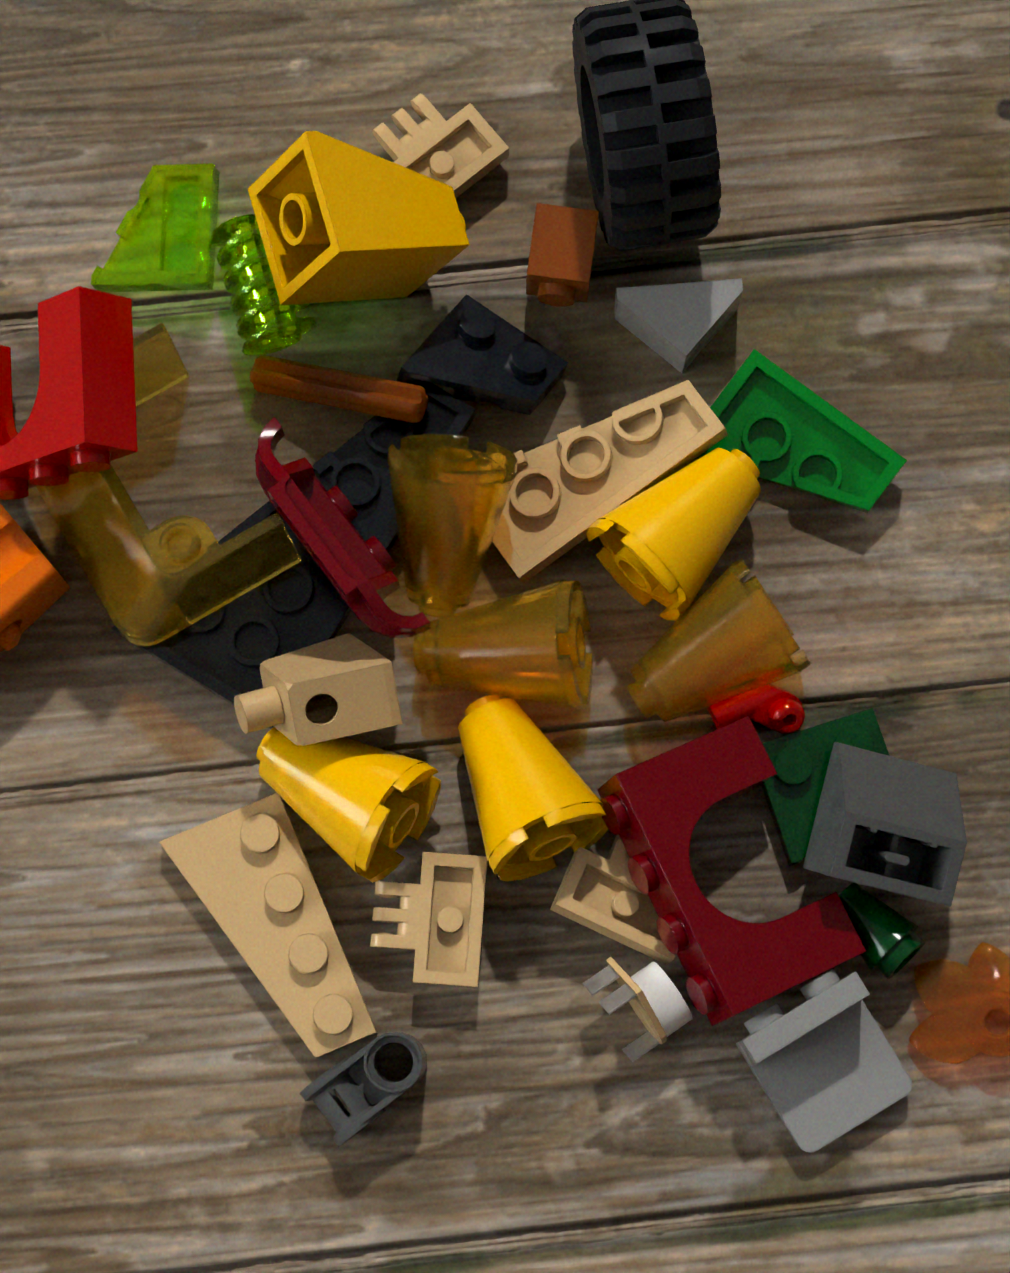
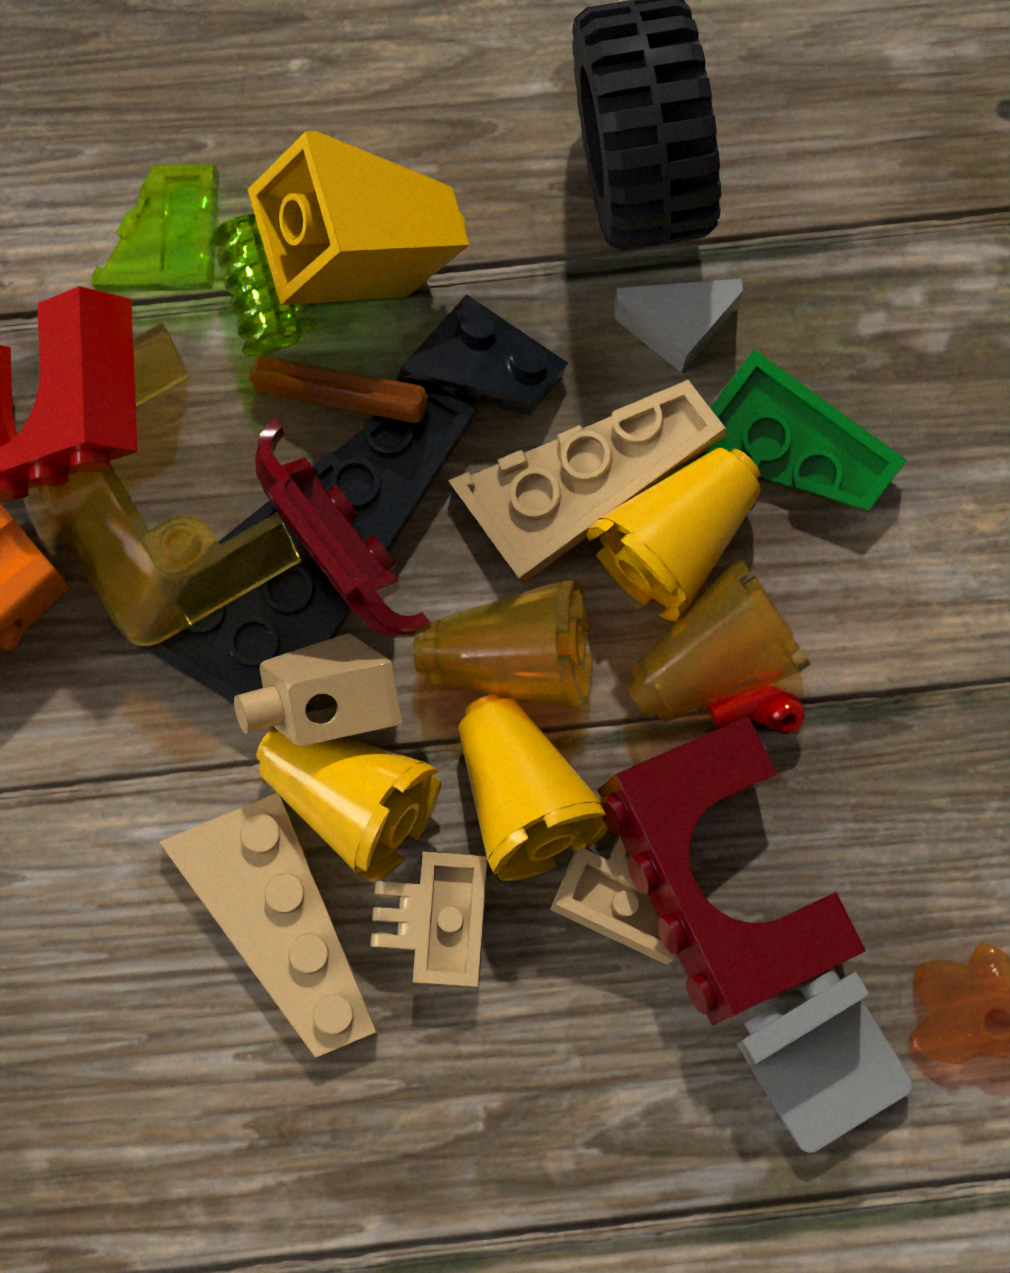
(363, 1086): dark grey piece -> none
(446, 515): clear yellow cone -> none
(447, 151): tan hinge -> none
(561, 254): dark orange brick -> none
(650, 996): piece -> none
(801, 769): dark green wing -> none
(884, 933): dark green cone -> none
(888, 825): dark grey slope -> none

